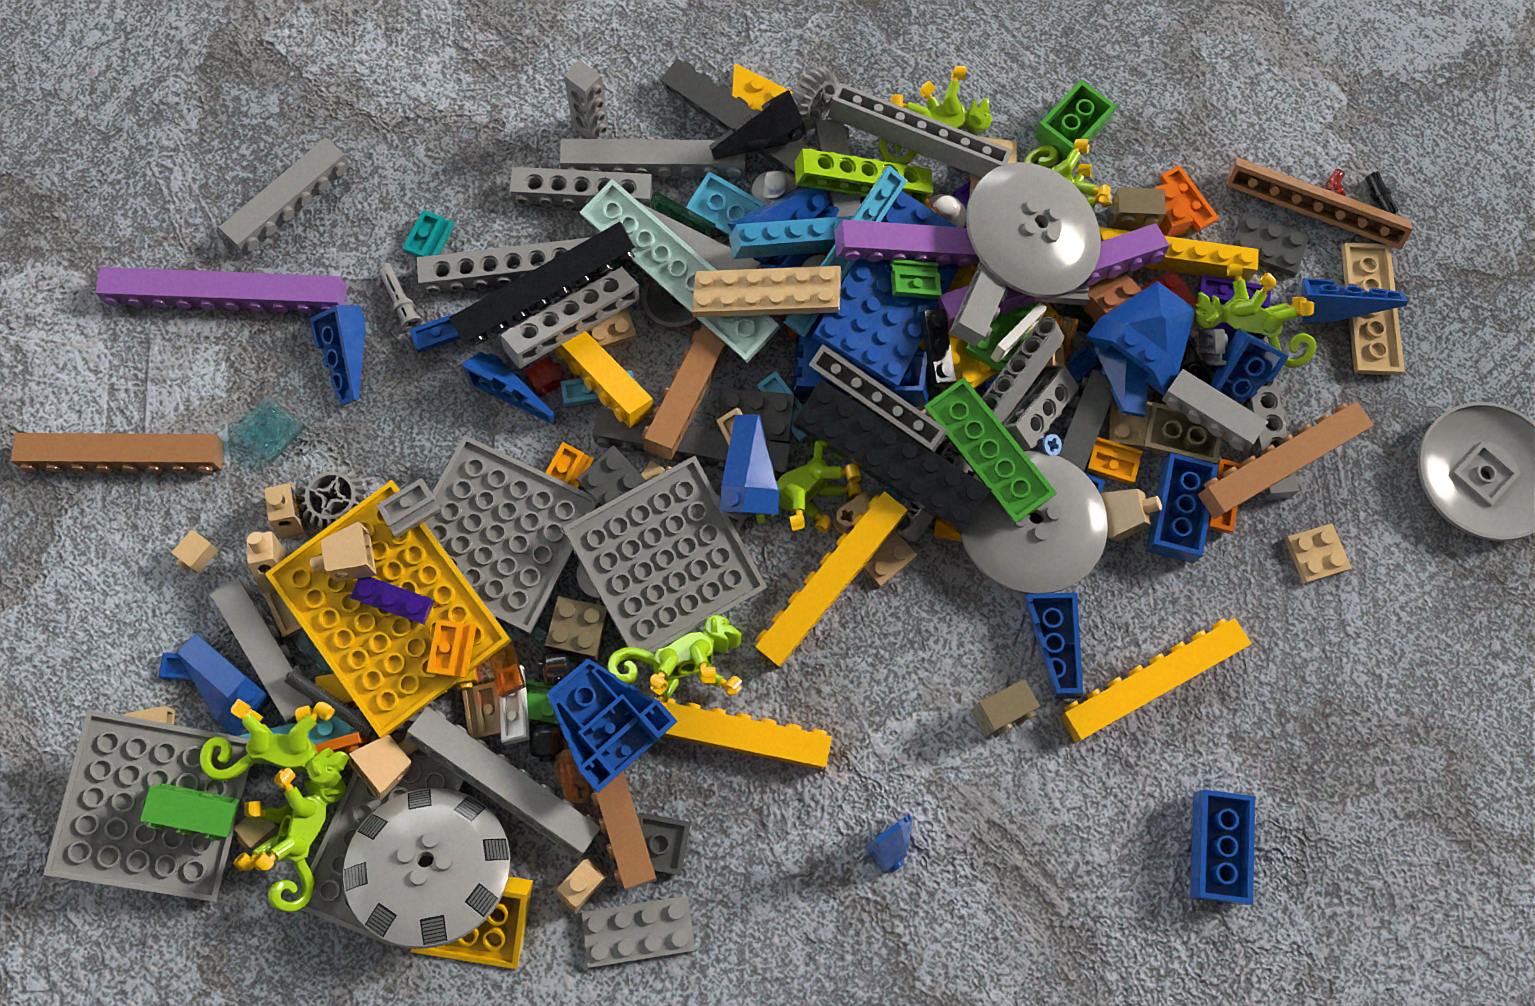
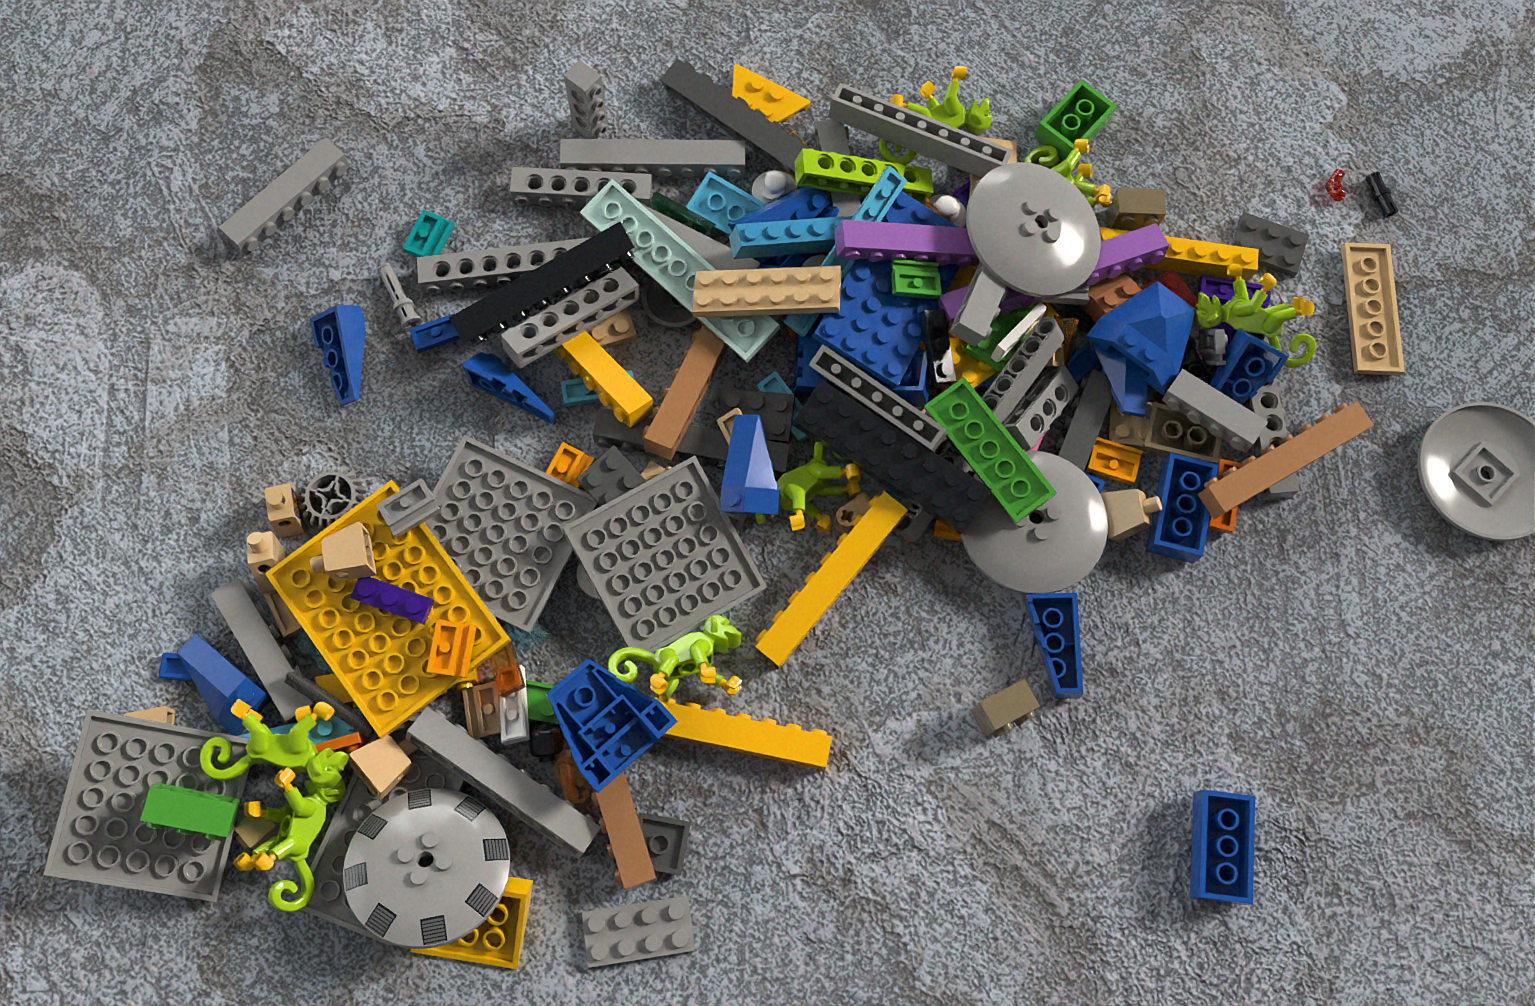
(117, 452): medium nougat brick -> none
(194, 552): tan brick -> none
(219, 290): medium lavender brick -> none
(269, 429): clear light blue plate -> none
(545, 376): clear red brick -> none
(555, 667): black head -> none
(577, 628): dark tan brick -> none
(581, 884): tan torso -> none
(772, 127): black wedge -> none
(814, 95): light grey gear -> none
(889, 559): tan plate -> none
(891, 845): blue wedge -> none
(1049, 441): light blue bush -> none
(1154, 680): yellow brick -> none
(1177, 214): orange brick -> none
(1198, 207): orange plate -> none
(1318, 553): tan plate -> none
(1319, 203): medium nougat brick -> none
(1340, 302): blue wedge -> none

